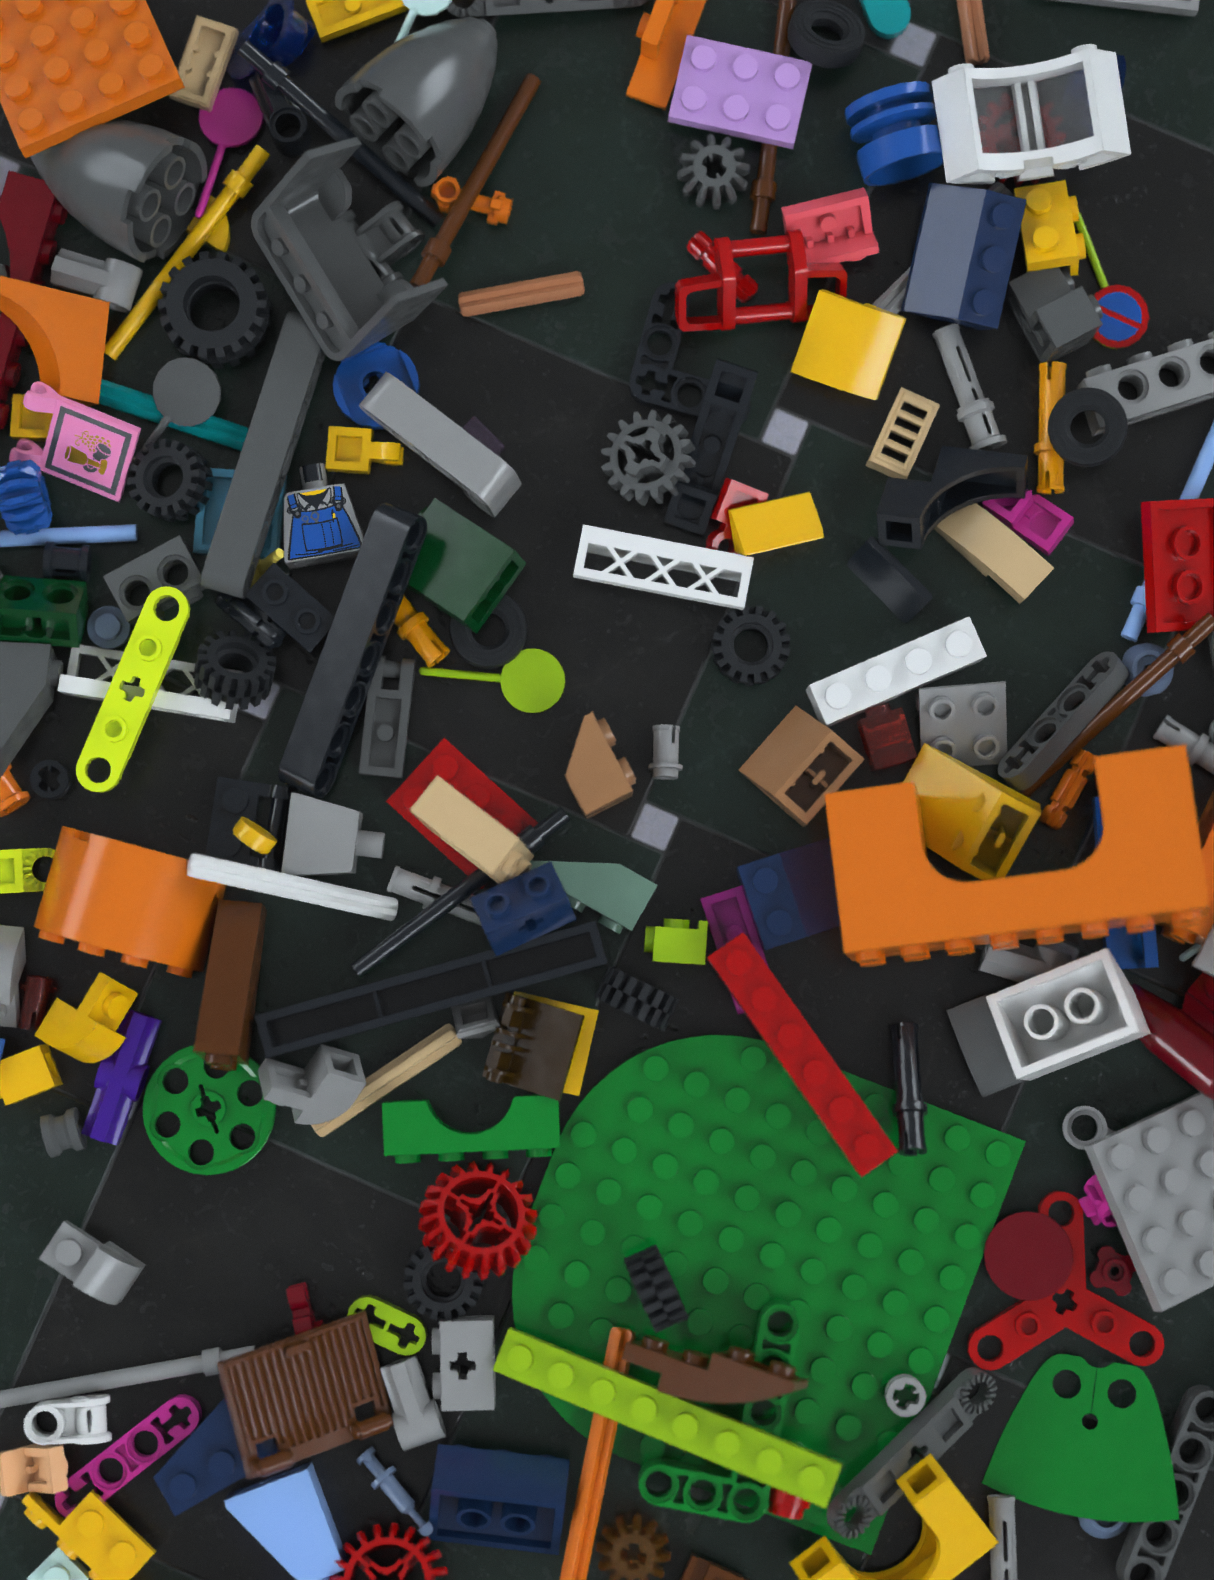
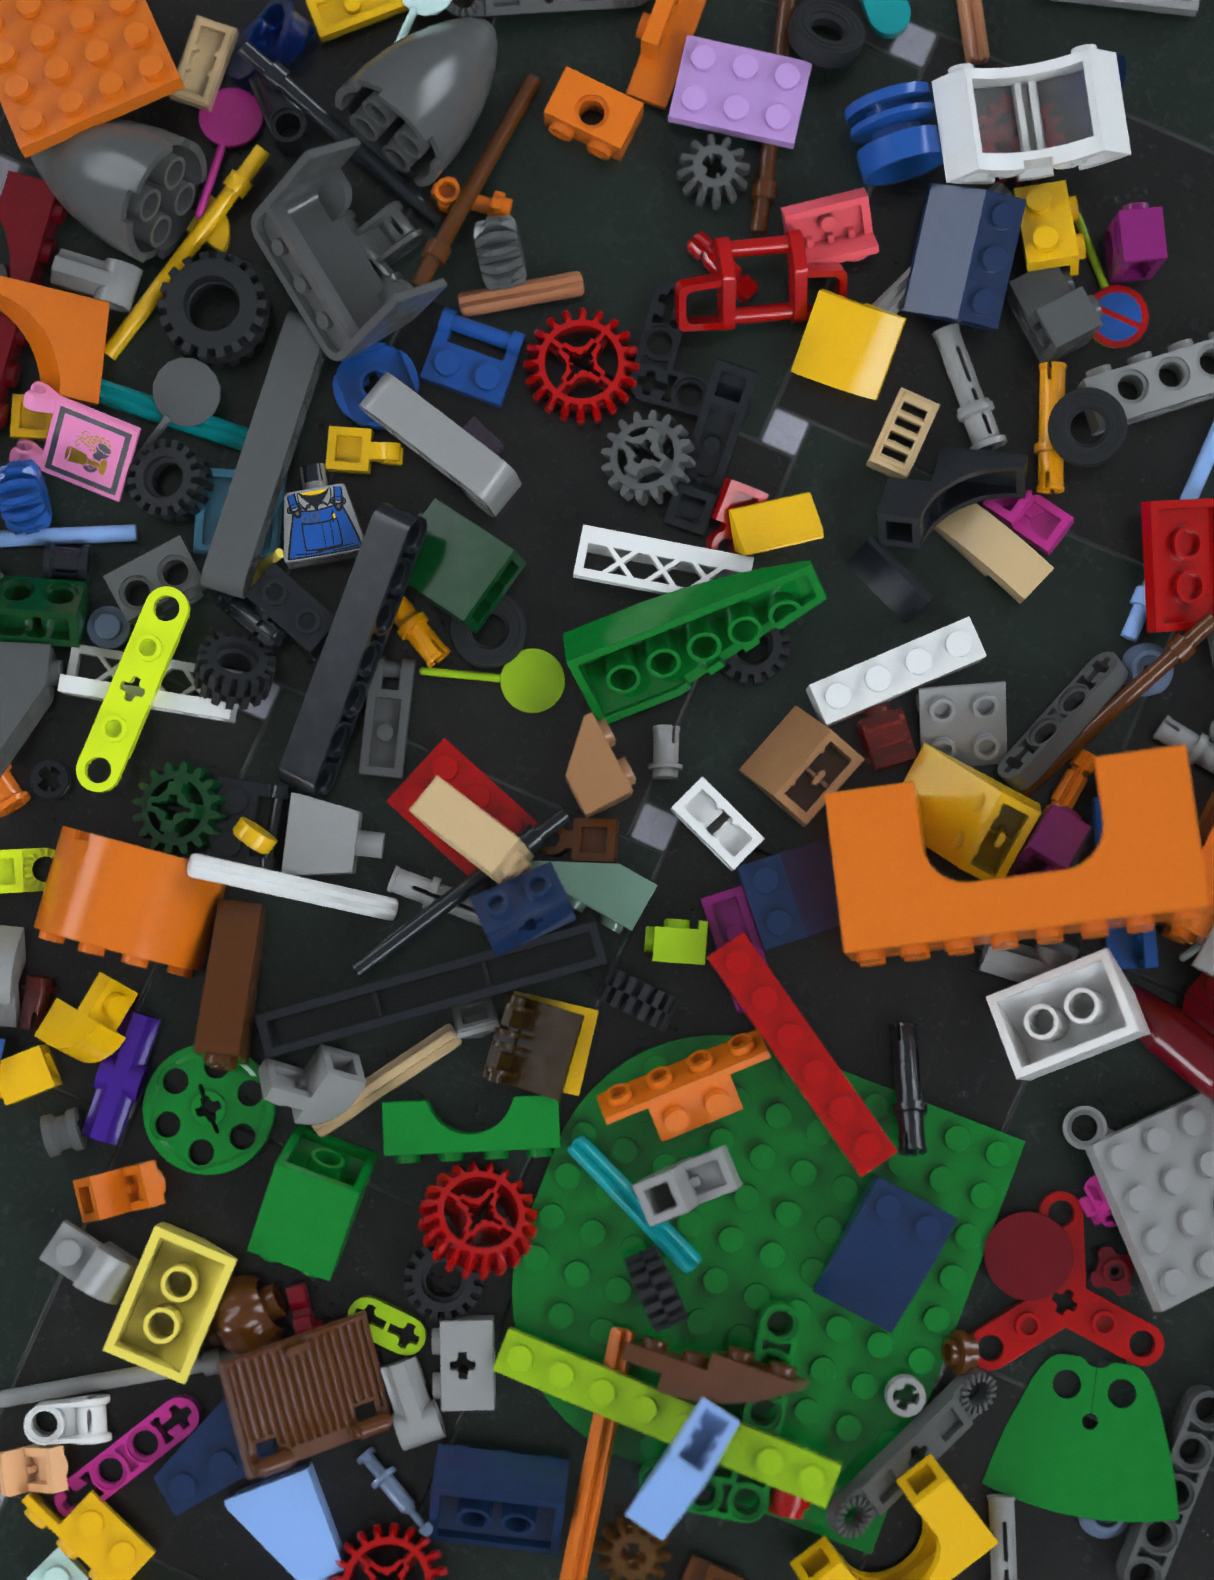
(120, 1191): none -> orange brick
(170, 1302): none -> light yellow slope
(183, 789): none -> dark green gear
(248, 1315): none -> reddish brown plant
(312, 1202): none -> green slope
(467, 370): none -> blue plate
(499, 252): none -> dark grey gear
(552, 343): none -> red gear
(580, 94): none -> orange brick
(590, 841): none -> reddish brown plate
(623, 1193): none -> teal axle
(675, 638): none -> green wedge
(683, 1469): none -> light blue slope
(686, 1185): none -> light grey brick
(688, 1090): none -> orange bracket
(717, 824): none -> white brick
(884, 1253): none -> dark blue slope
(960, 1351): none -> reddish brown plate
(982, 1046): dark grey slope -> none
(1051, 842): none -> magenta brick
(1135, 243): none -> magenta brick

